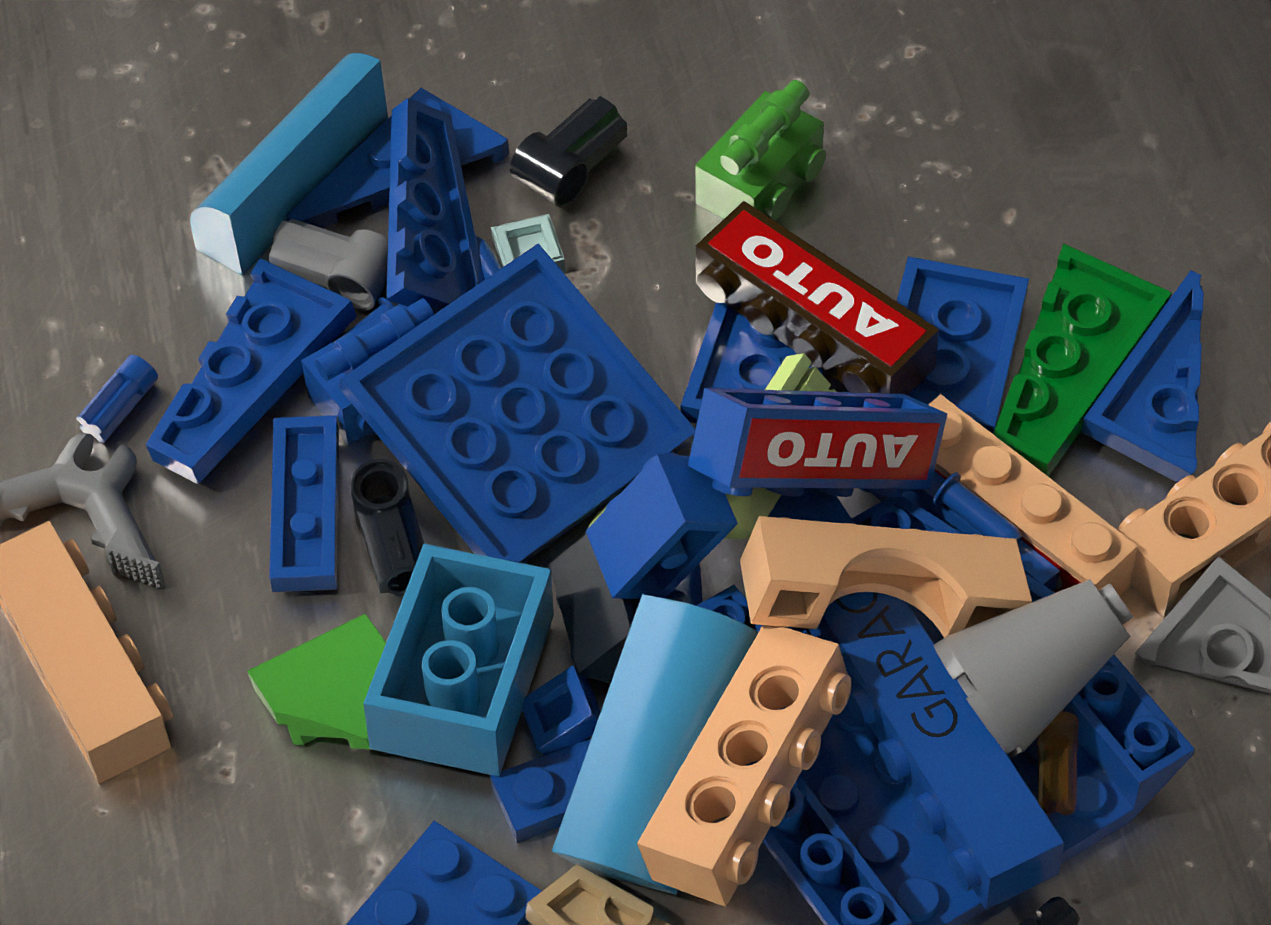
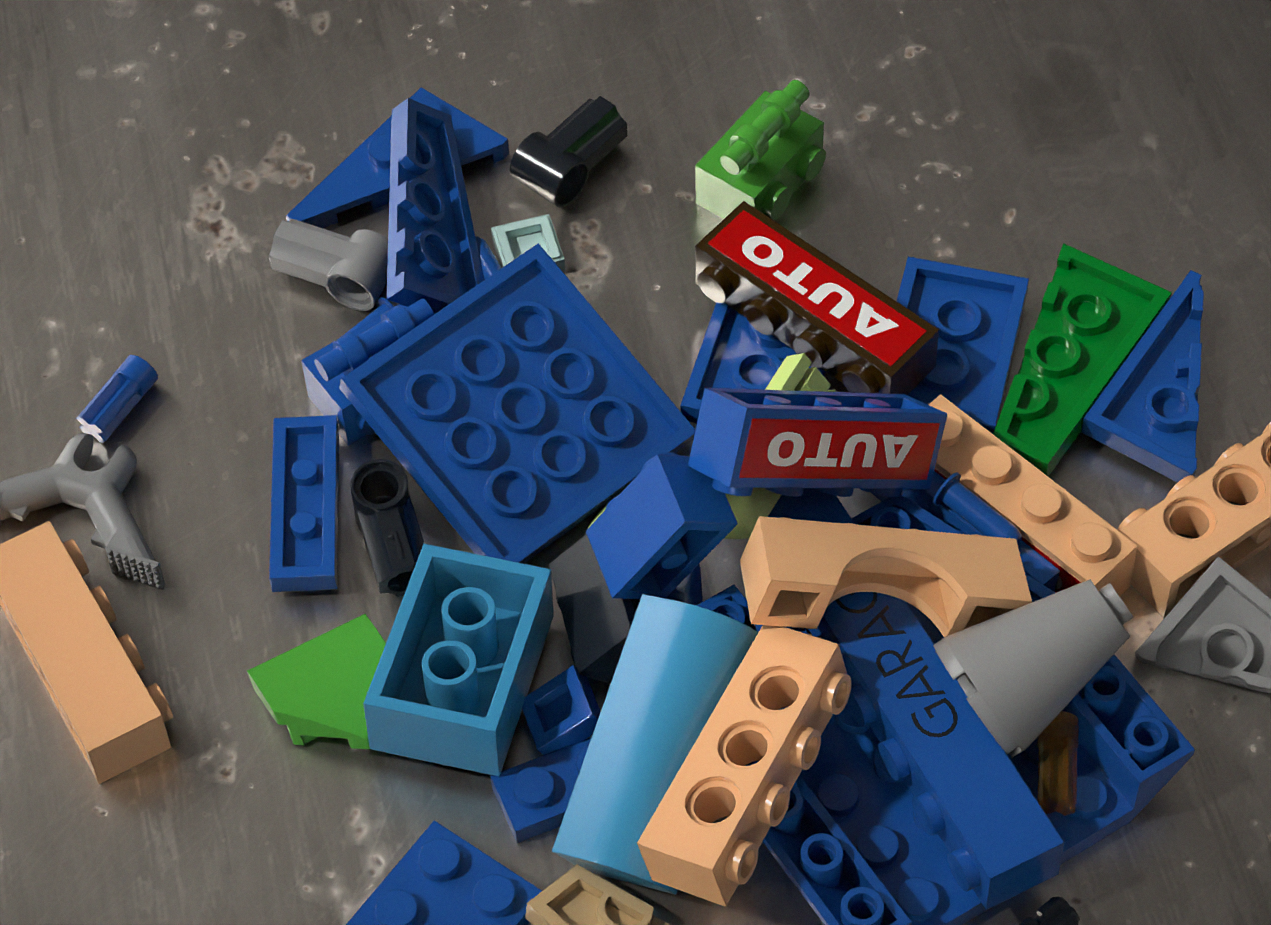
(247, 368): blue wing -> none
(323, 129): dark azure brick -> none

